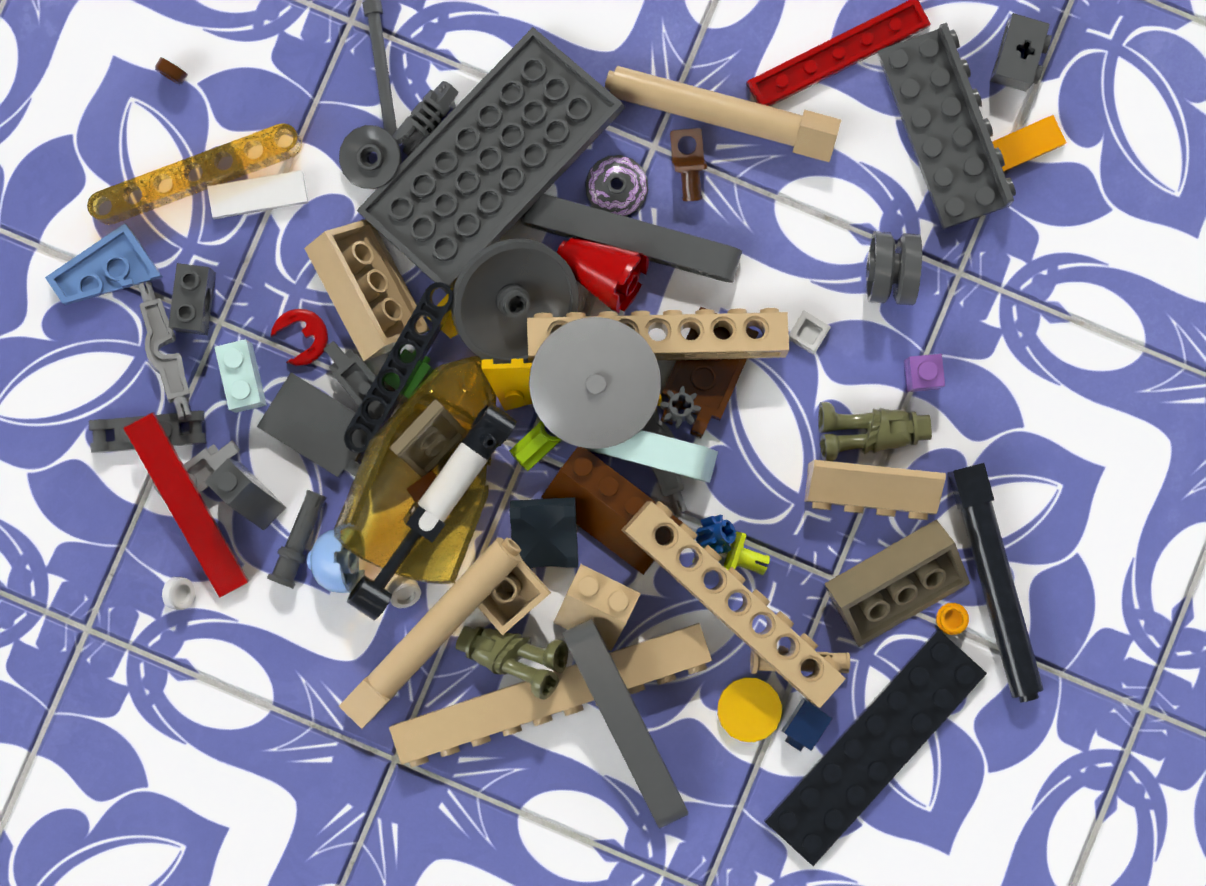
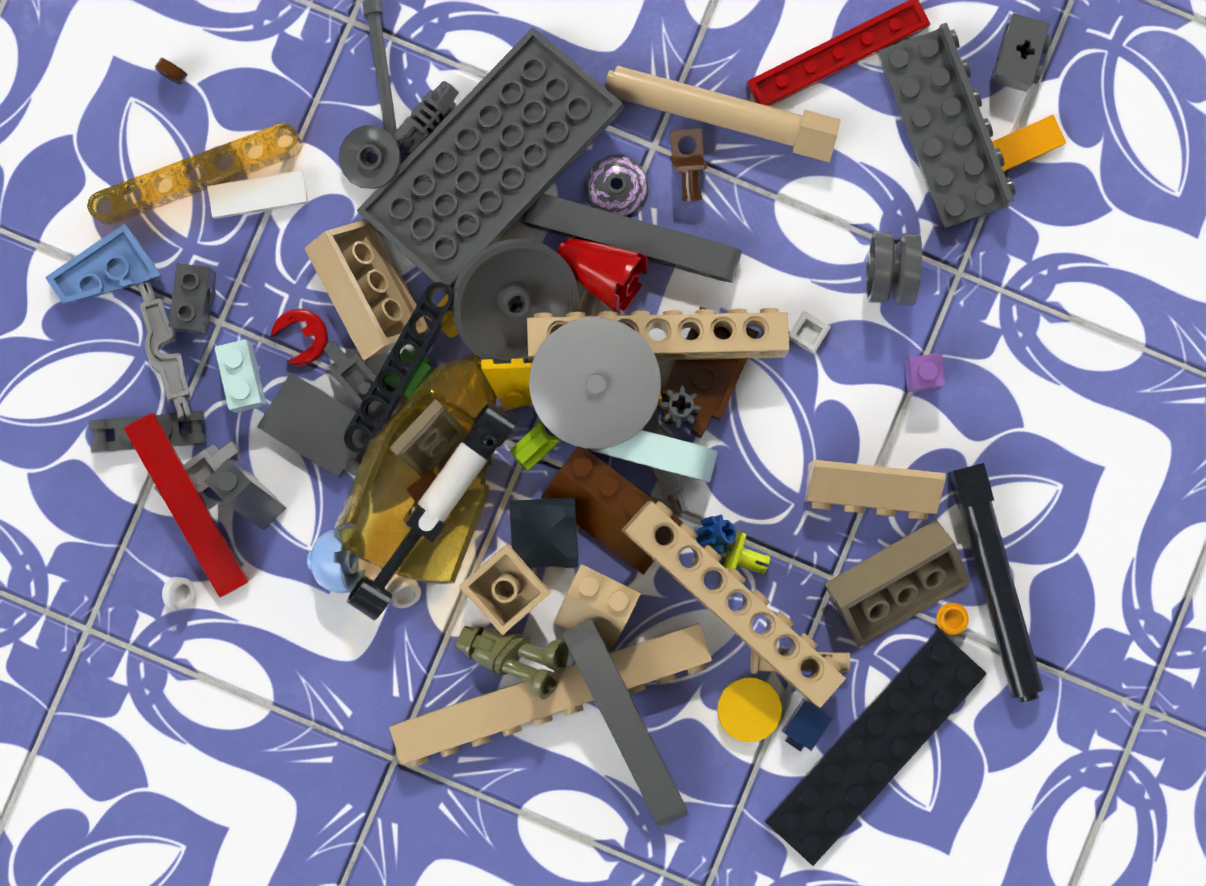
(292, 554): dark grey pin -> none
(431, 631): tan brick -> none
(884, 430): olive piece -> none

